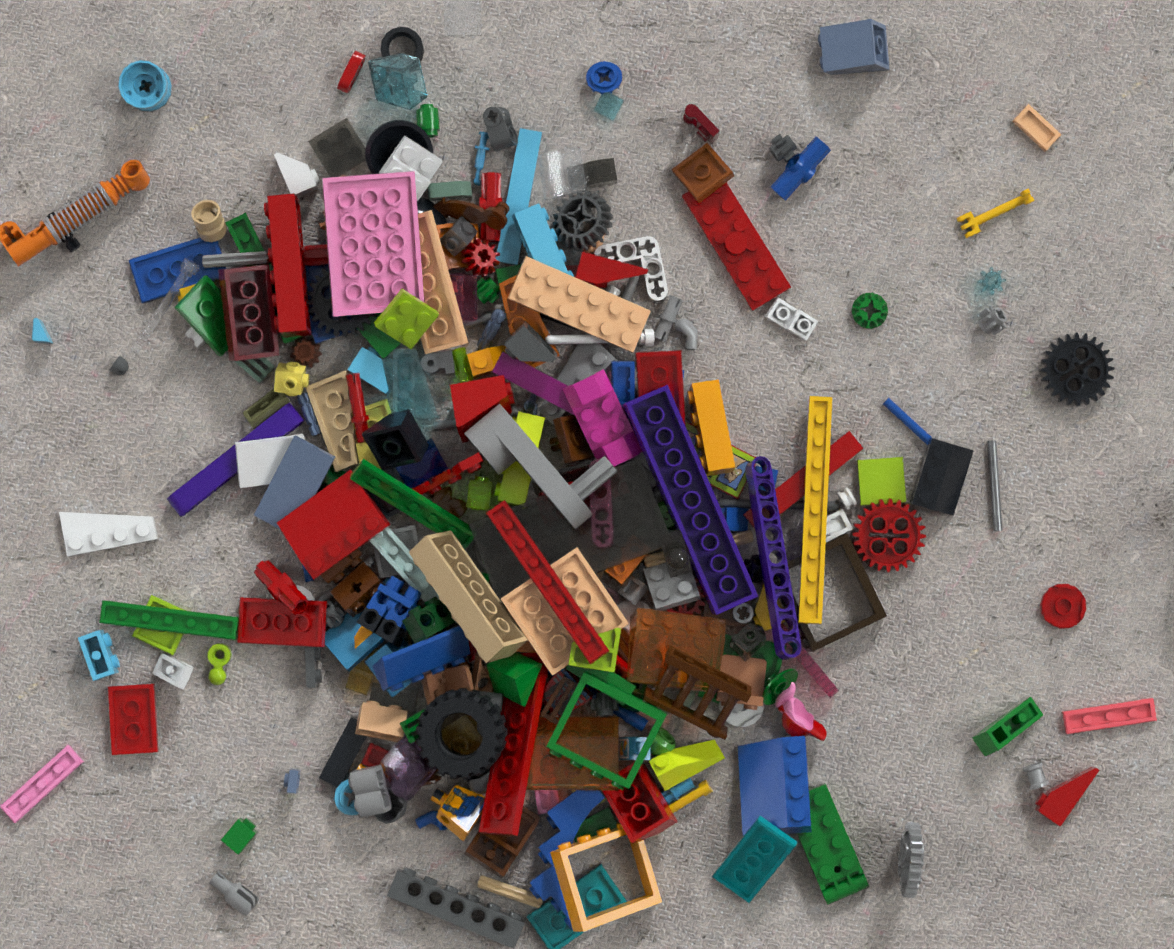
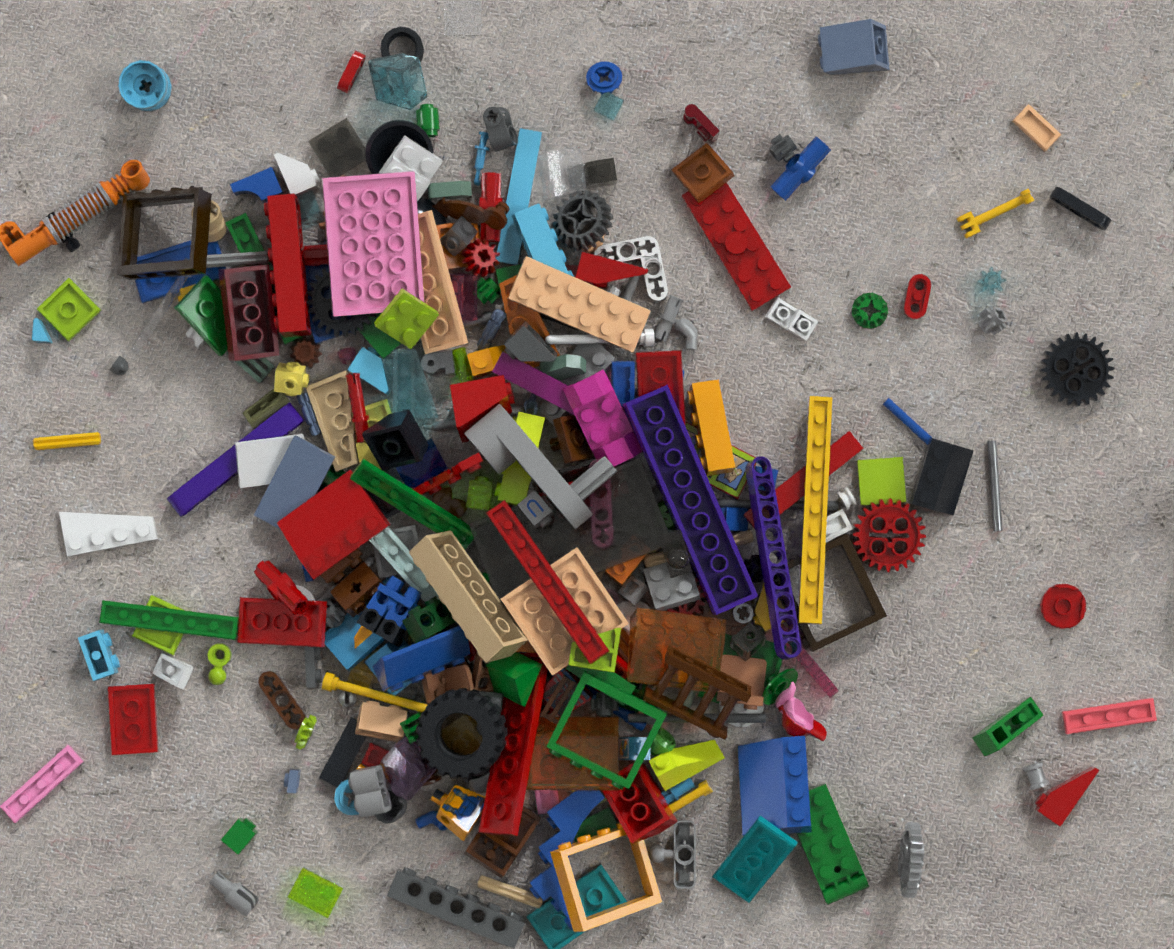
(66, 441): none -> yellow axle
(68, 309): none -> lime tile
(130, 228): none -> dark brown window
(259, 184): none -> blue arch
(266, 689): none -> reddish brown beam
(305, 732): none -> lime gear
(308, 205): none -> clear light blue tile
(315, 892): none -> clear neon green plate
(331, 682): none -> yellow piece
(346, 354): none -> clear pink hinge
(352, 699): none -> light grey hinge
(536, 510): none -> light grey brick
(564, 366): none -> sand green piece
(670, 718): none -> dark grey bar
(683, 867): none -> light grey piece
(917, 297): none -> red plate
(1080, 208): none -> black beam

